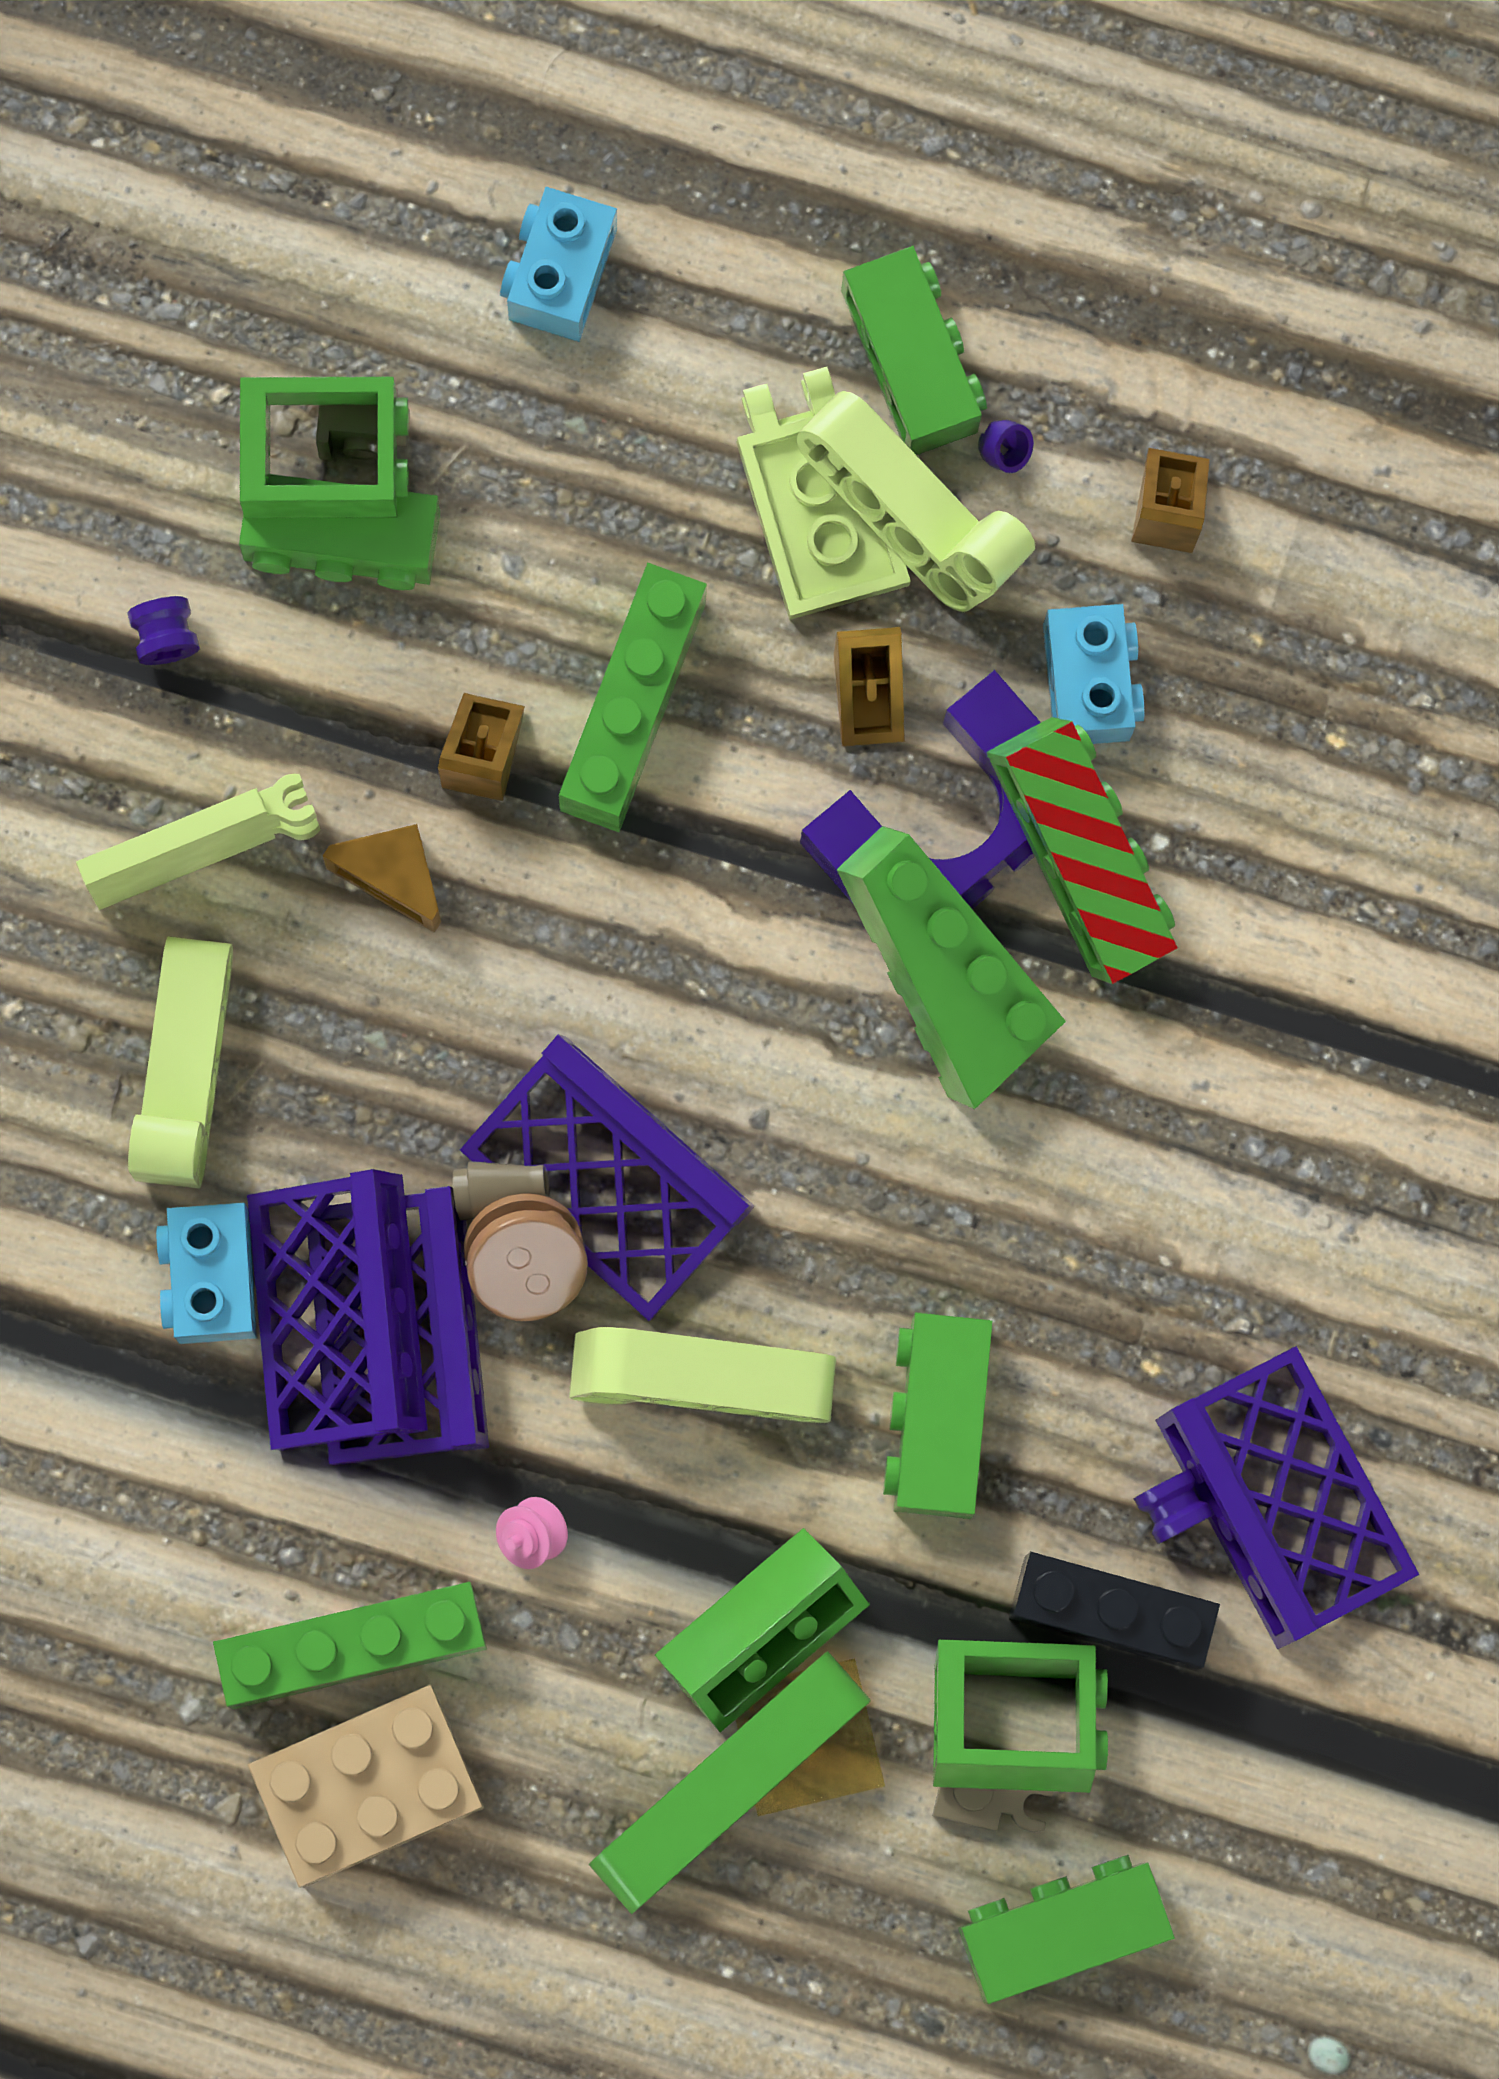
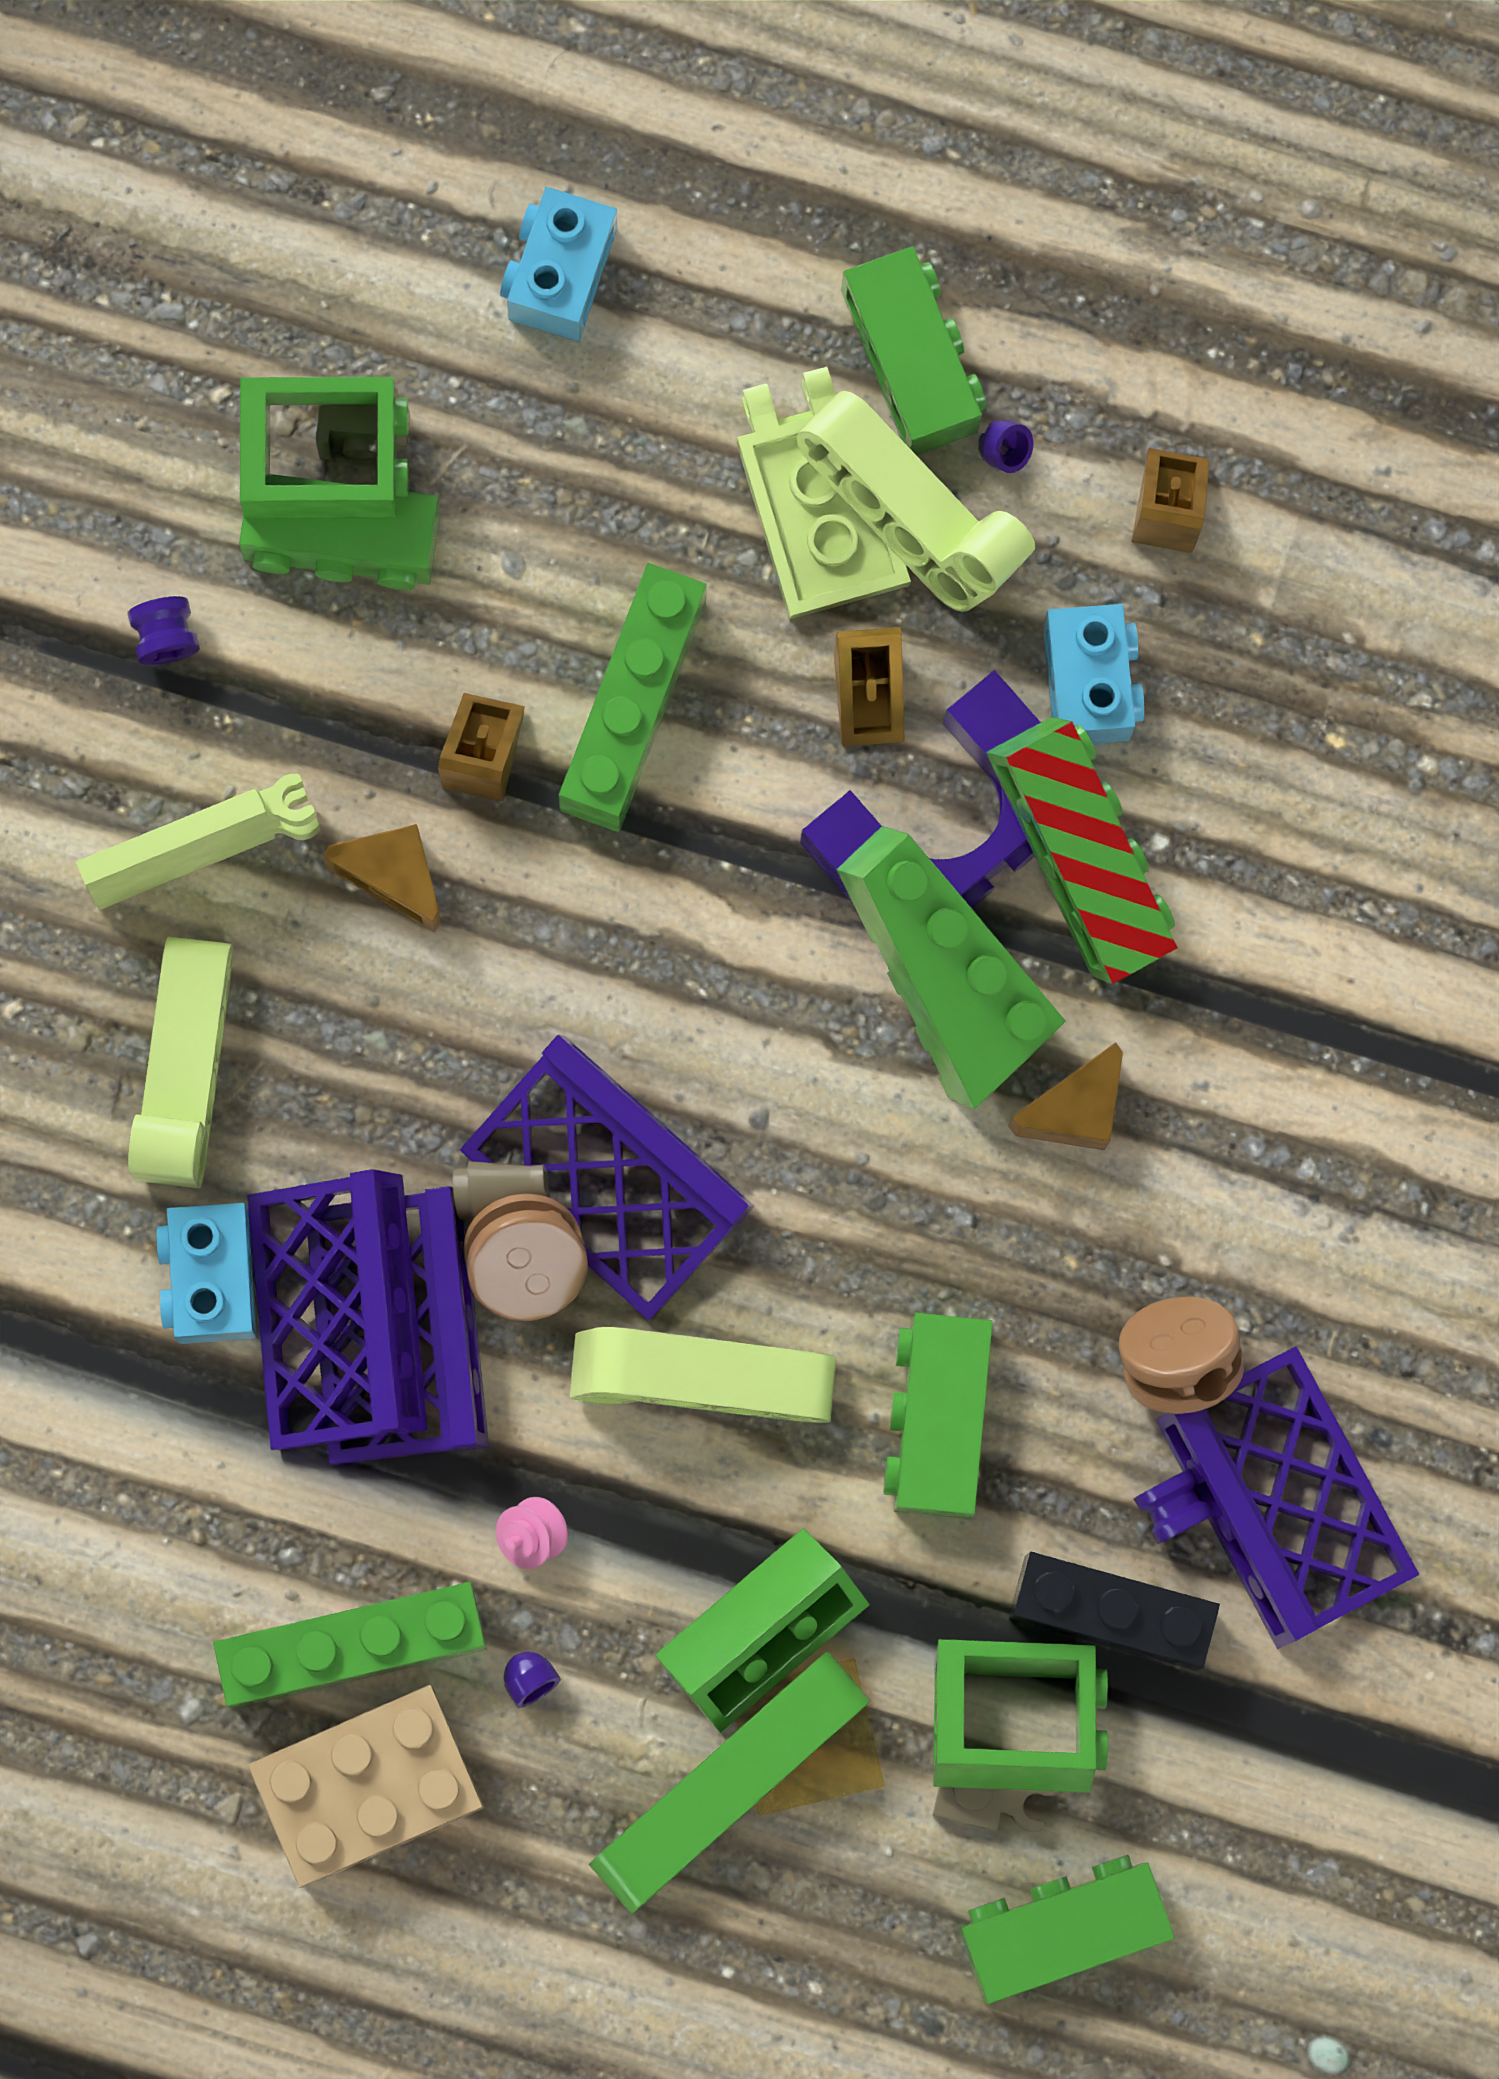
(529, 1678): none -> dark purple hinge
(1077, 1108): none -> pearl gold slope
(1181, 1355): none -> medium nougat head

